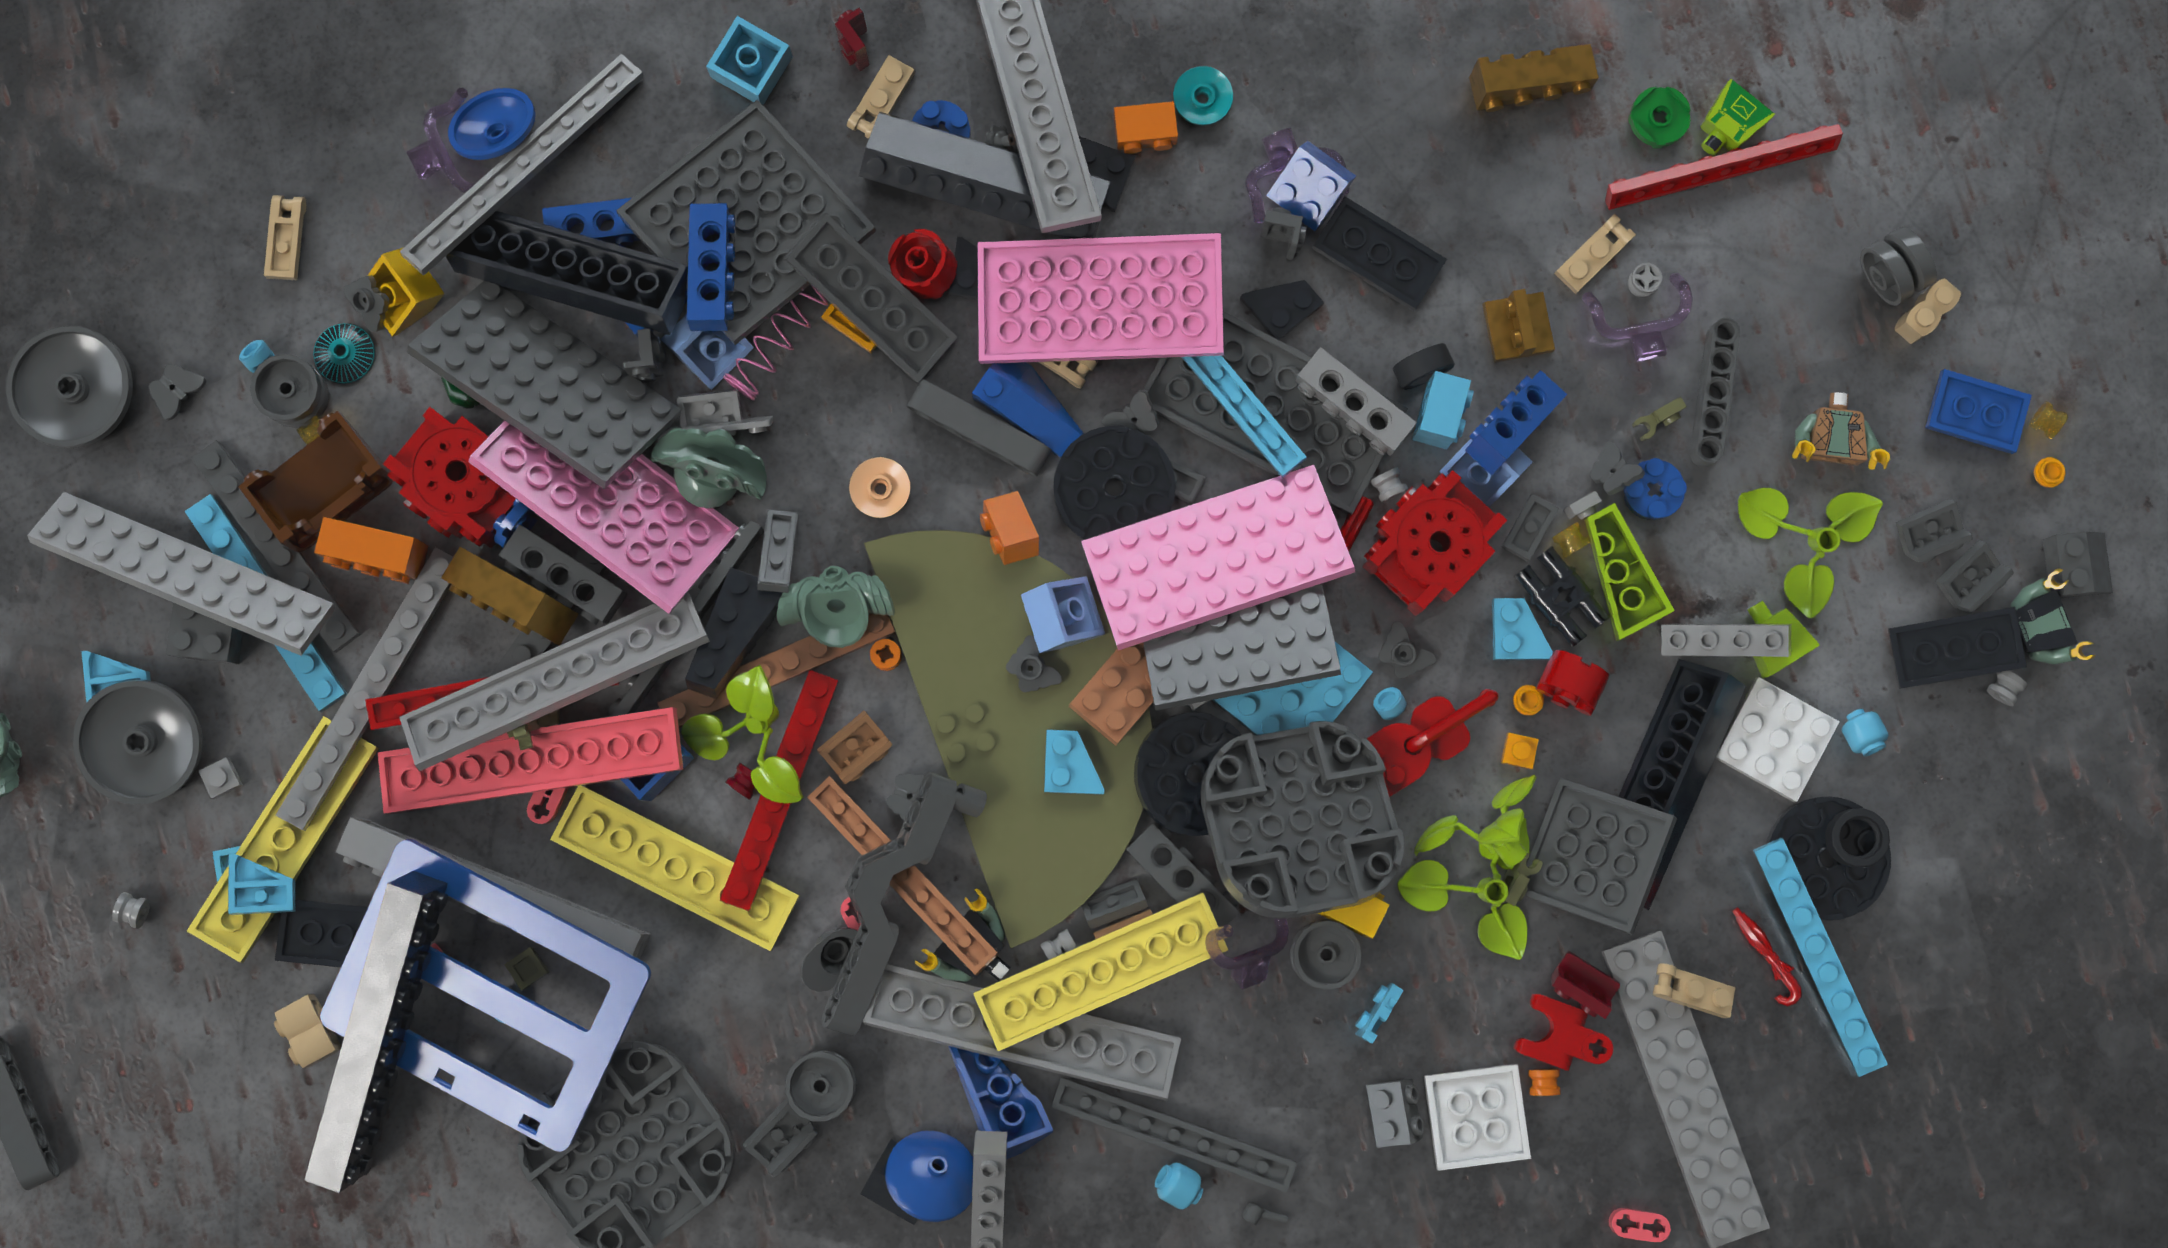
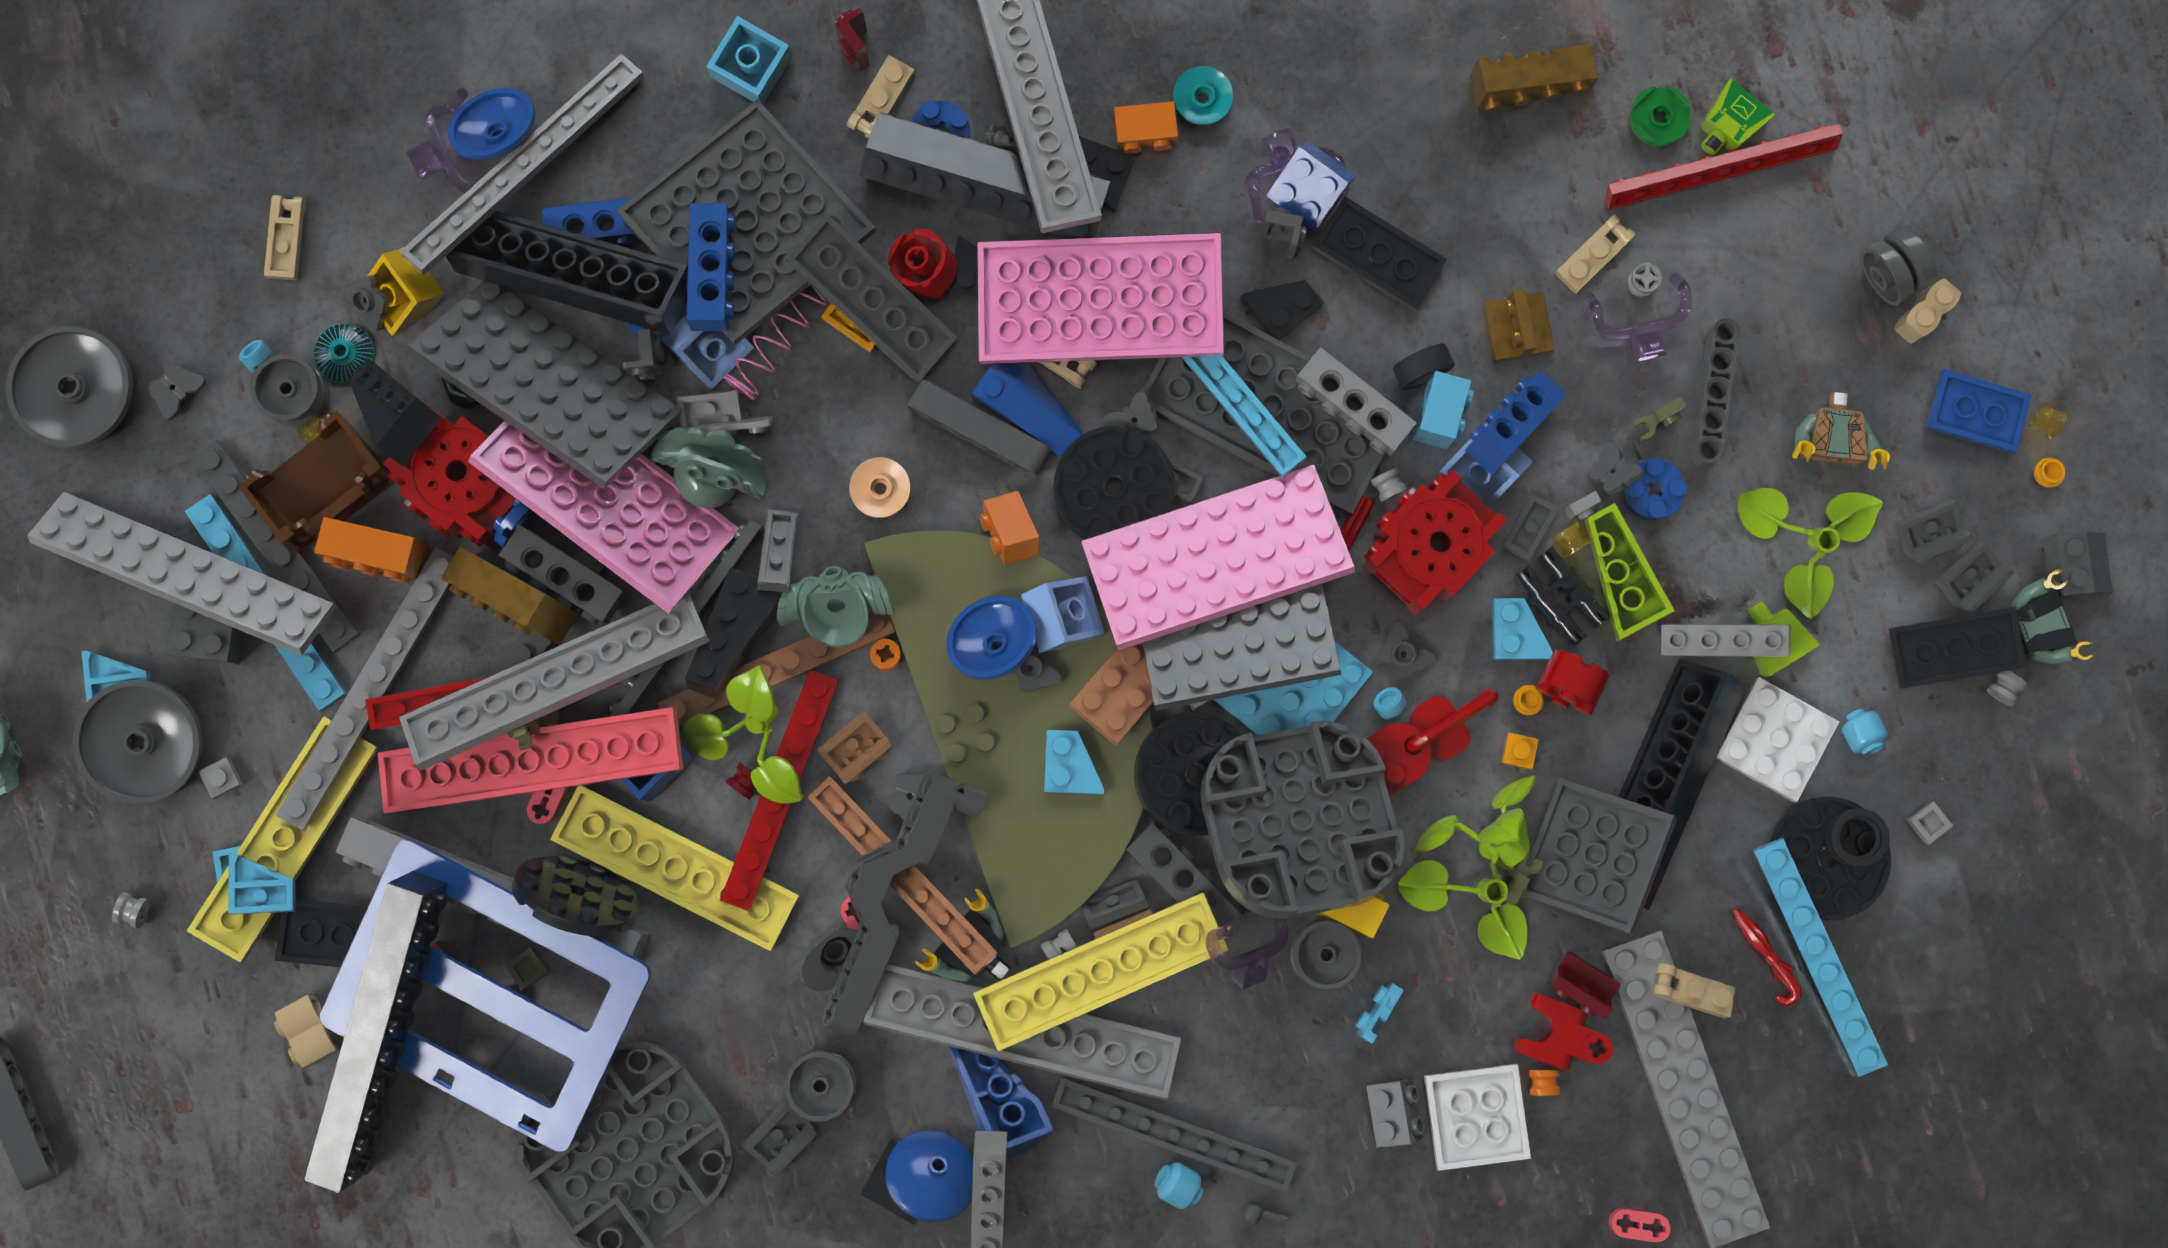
(391, 412): none -> black wedge
(601, 898): none -> black plate
(985, 627): none -> blue dish
(1929, 823): none -> light grey plate

